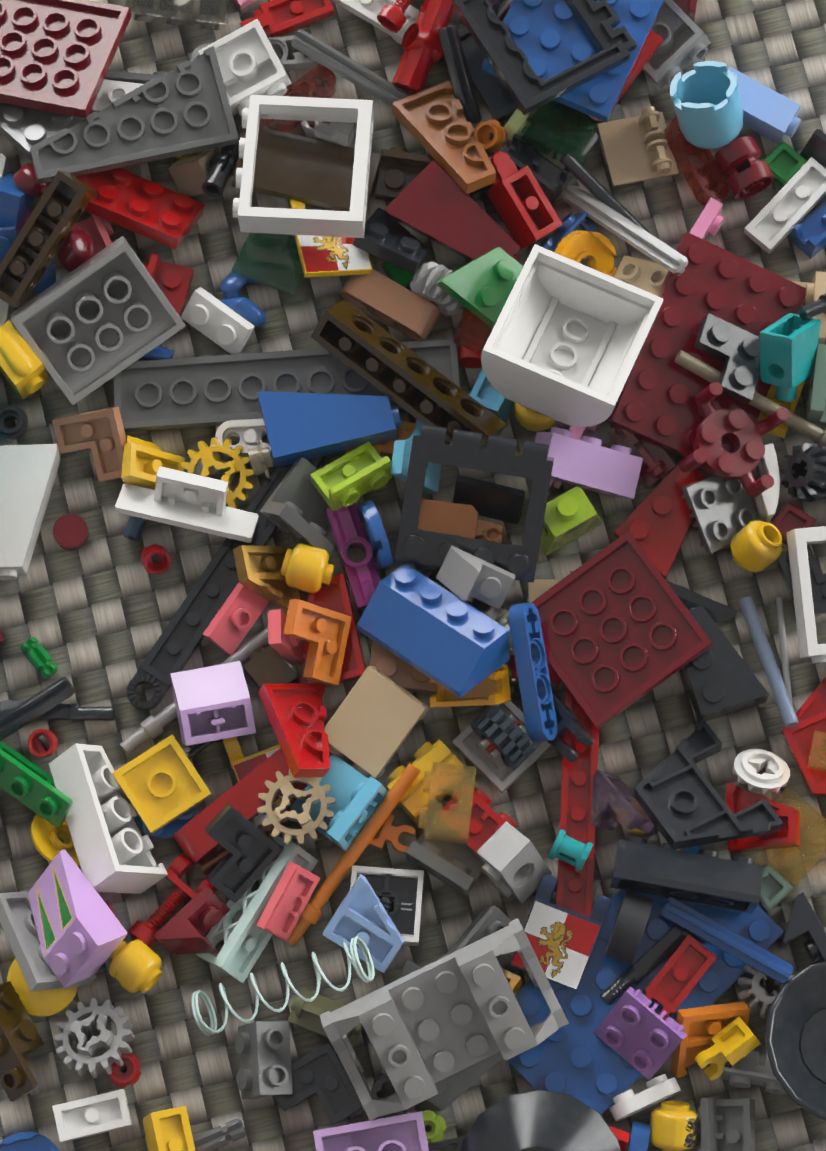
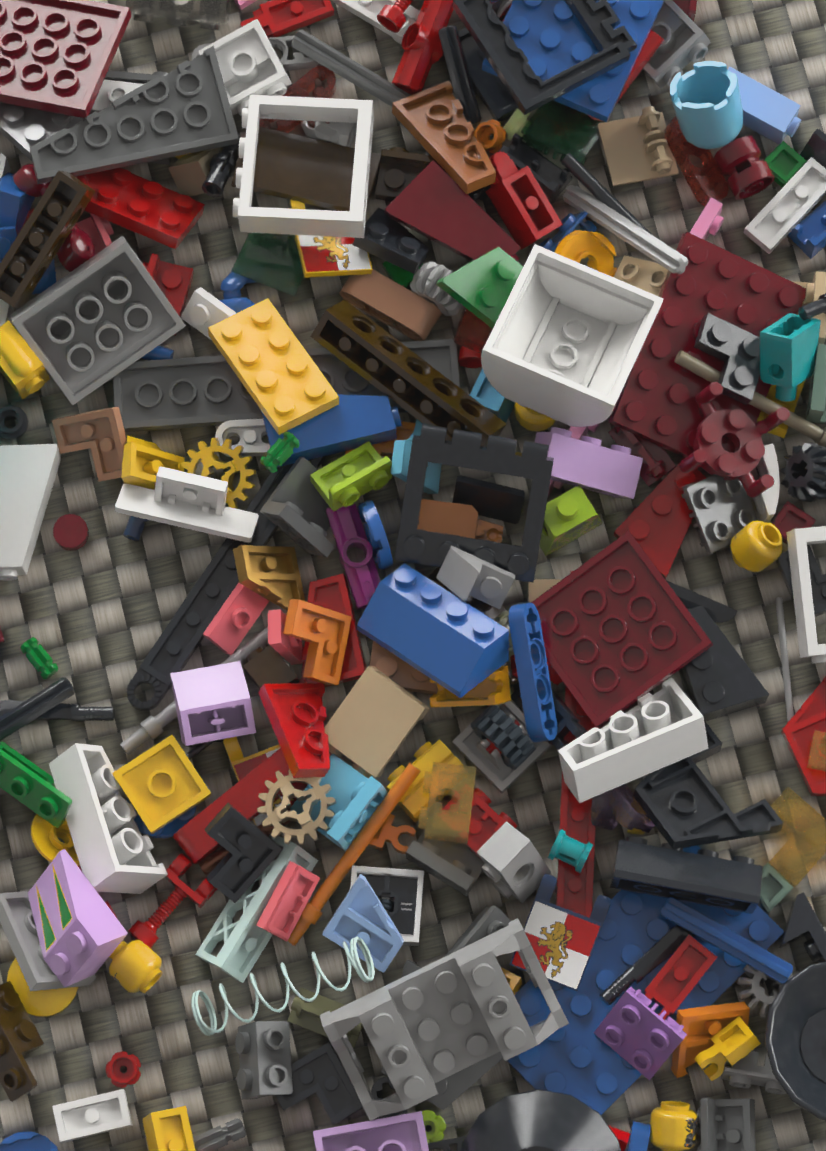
(37, 747): red hinge -> none
(94, 1037): light grey gear -> none
(163, 556): red hinge -> none
(187, 928): dark red slope -> none
(260, 459): dark tan plate -> none
(273, 366): none -> yellow plate
(280, 452): none -> green piece
(307, 568): yellow head -> none
(629, 927): black tyre -> none
(629, 1103): white plate -> none
(634, 743): none -> white wedge
(751, 761): white gear -> none
(768, 662): sand blue bar -> none
(789, 836): red wing -> none

